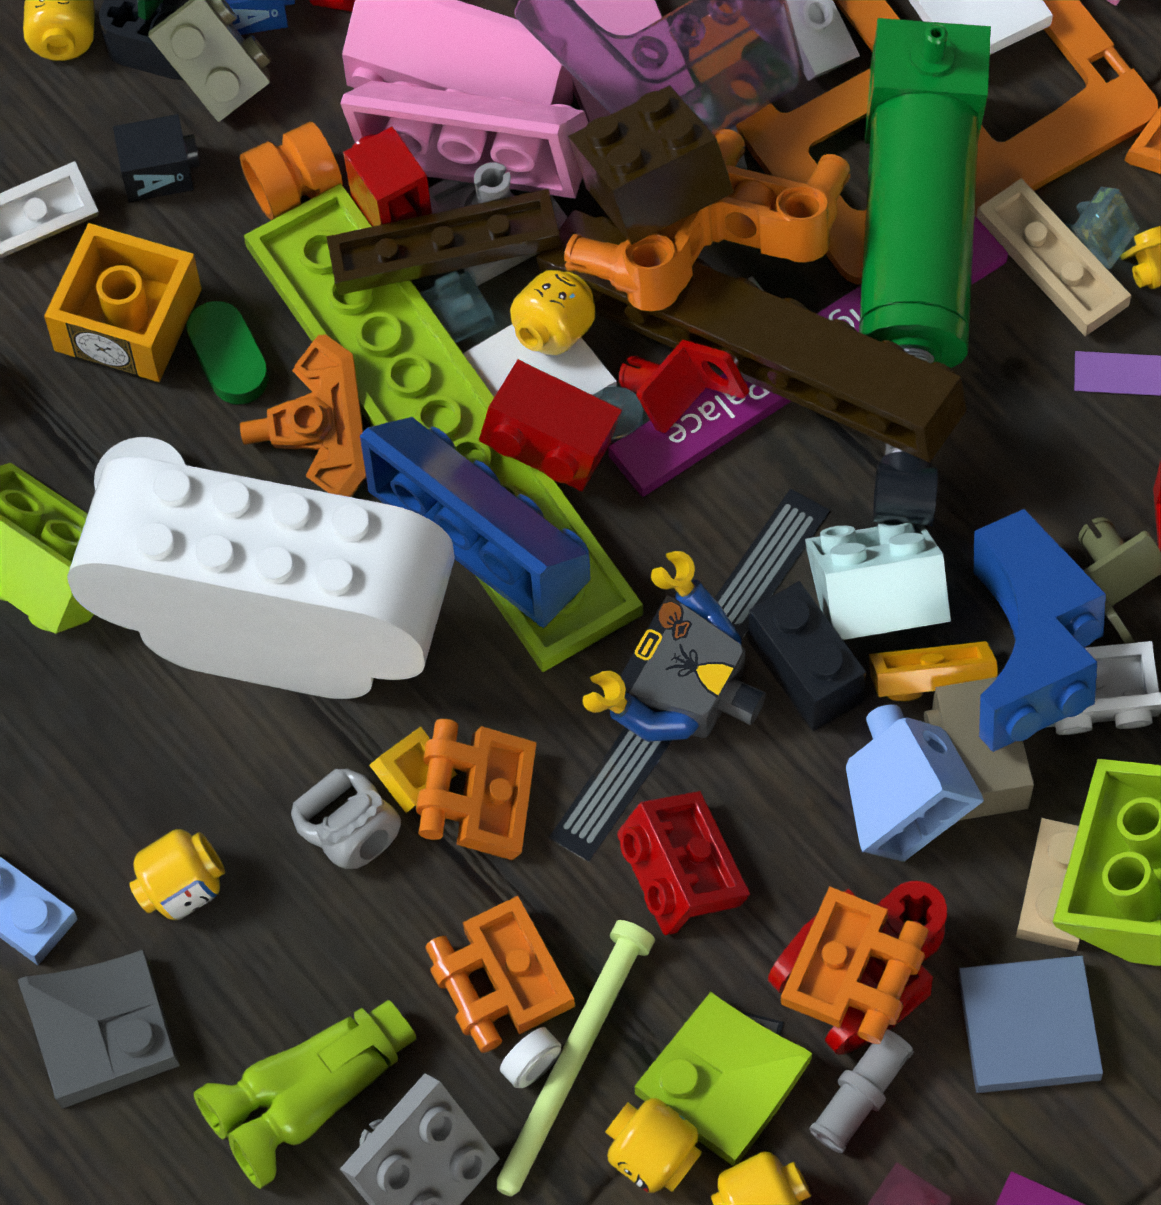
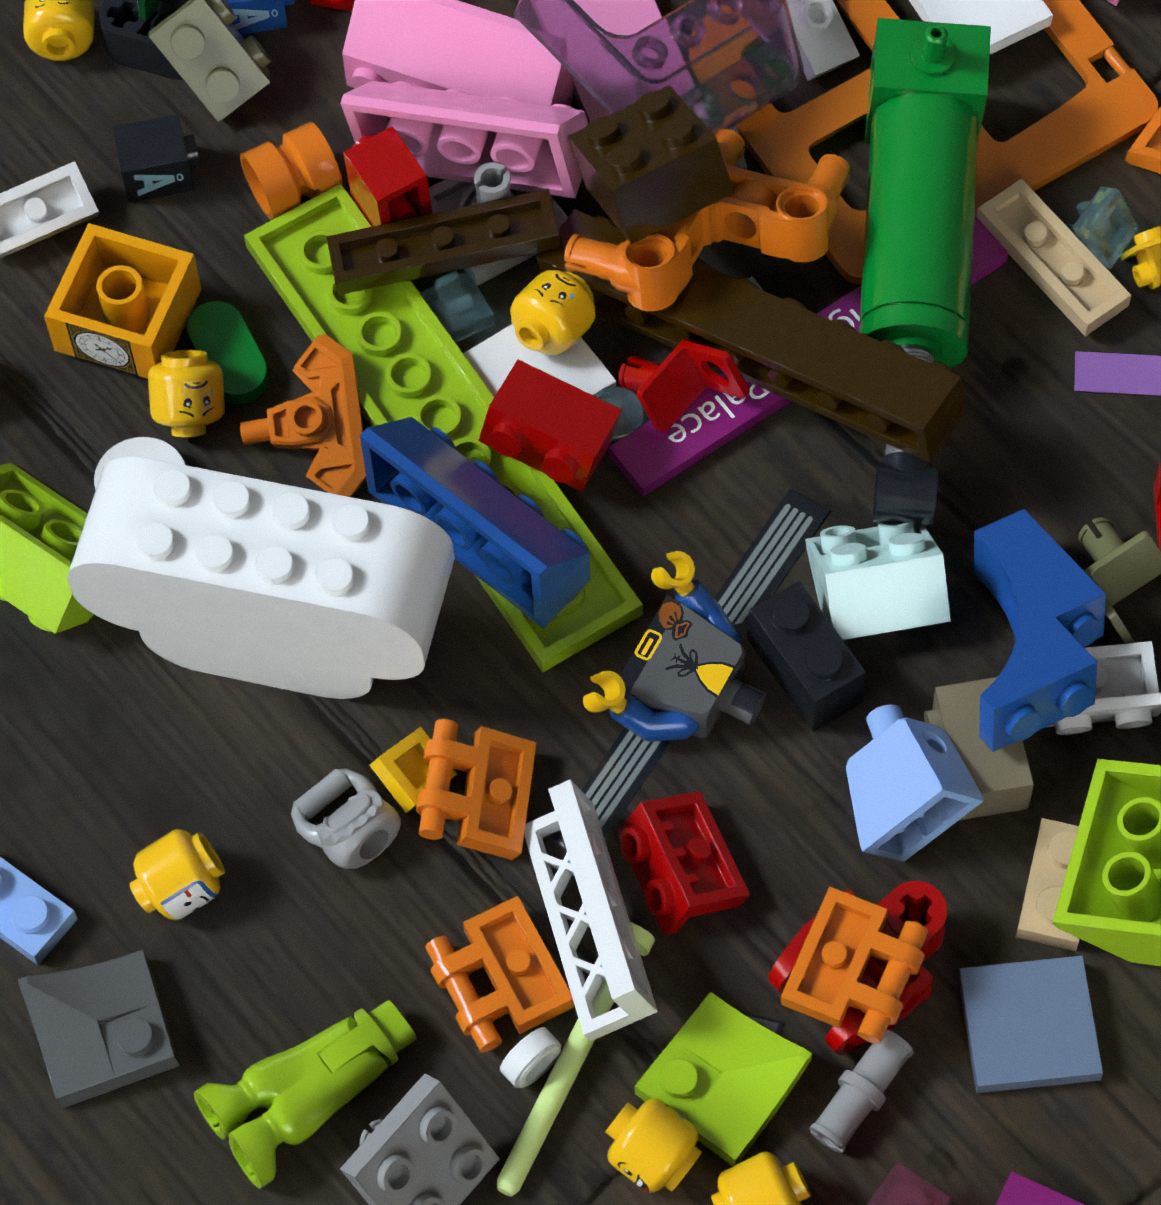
(186, 392): none -> yellow head
(601, 911): none -> white fence
(911, 672): light orange plate -> none

